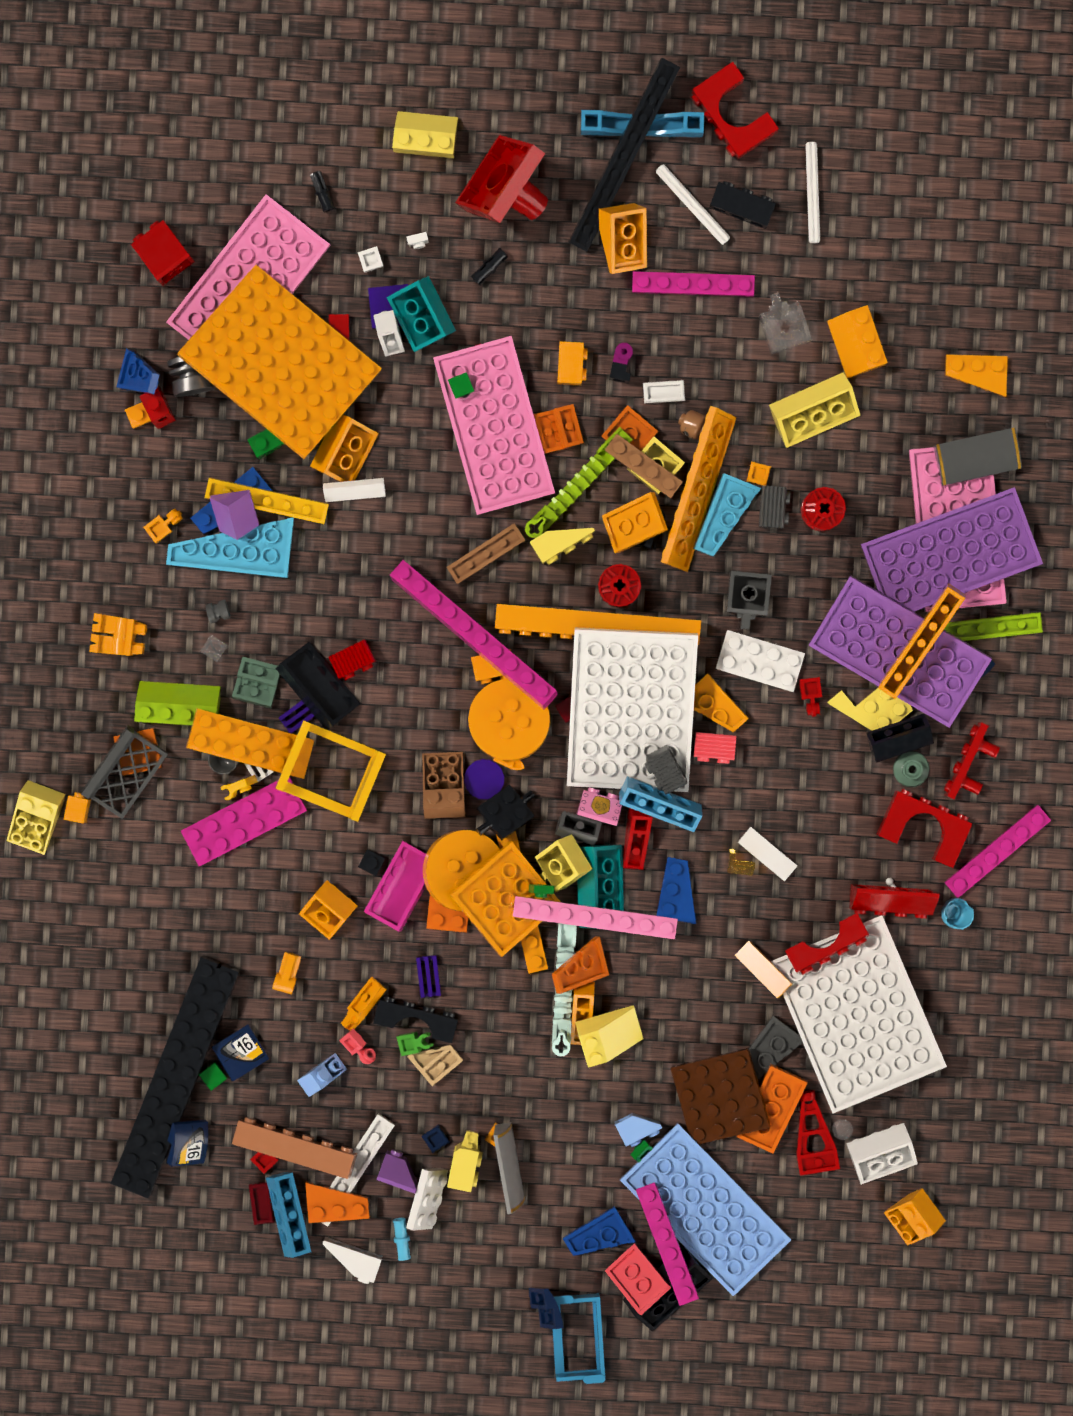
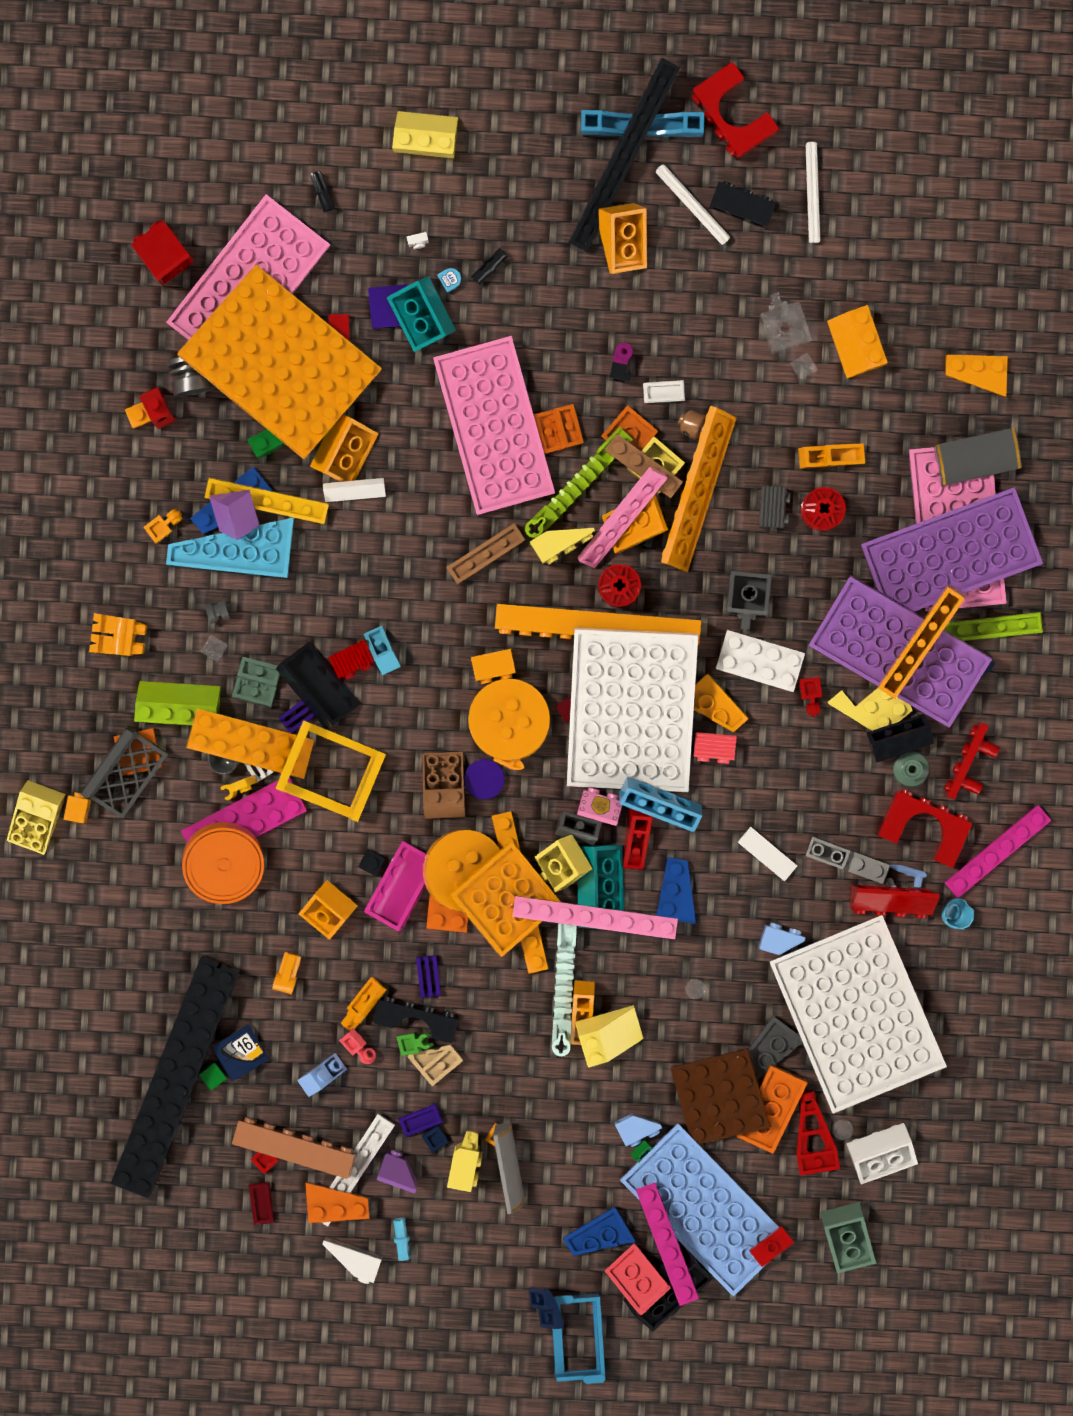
(137, 374): blue wing -> none
(188, 1143): dark blue slope -> none
(222, 863): none -> orange brick
(288, 1214): dark azure brick -> none
(370, 259): white plate -> none
(382, 650): none -> medium azure slope
(389, 333): white slope -> none
(420, 1120): none -> dark purple tile
(427, 1199): white plate -> none
(450, 279): none -> tile
(461, 385): green tile -> none
(473, 634): dark pink brick -> none
(504, 182): red piece -> none
(505, 812): black plate -> none
(541, 890): green plate -> none
(571, 363): light orange brick -> none
(582, 968): orange wing -> none
(622, 517): none -> bright pink plate
(665, 769): dark grey brick -> none
(693, 284): dark pink plate -> none
(695, 988): none -> clear tile
(726, 508): medium azure wing -> none
(739, 866): clear yellow tile -> none
(758, 474): light orange tile -> none
(763, 969): tile -> none
(771, 1246): none -> red plate
(777, 940): none -> light blue slope
(803, 366): none -> clear tile
(815, 409): light yellow slope -> none
(831, 455): none -> light orange slope
(848, 860): none -> light grey slope
(848, 1237): none -> sand green slope
(851, 932): red arch -> none
(915, 1217): light orange slope -> none
(918, 874): none -> light blue bar

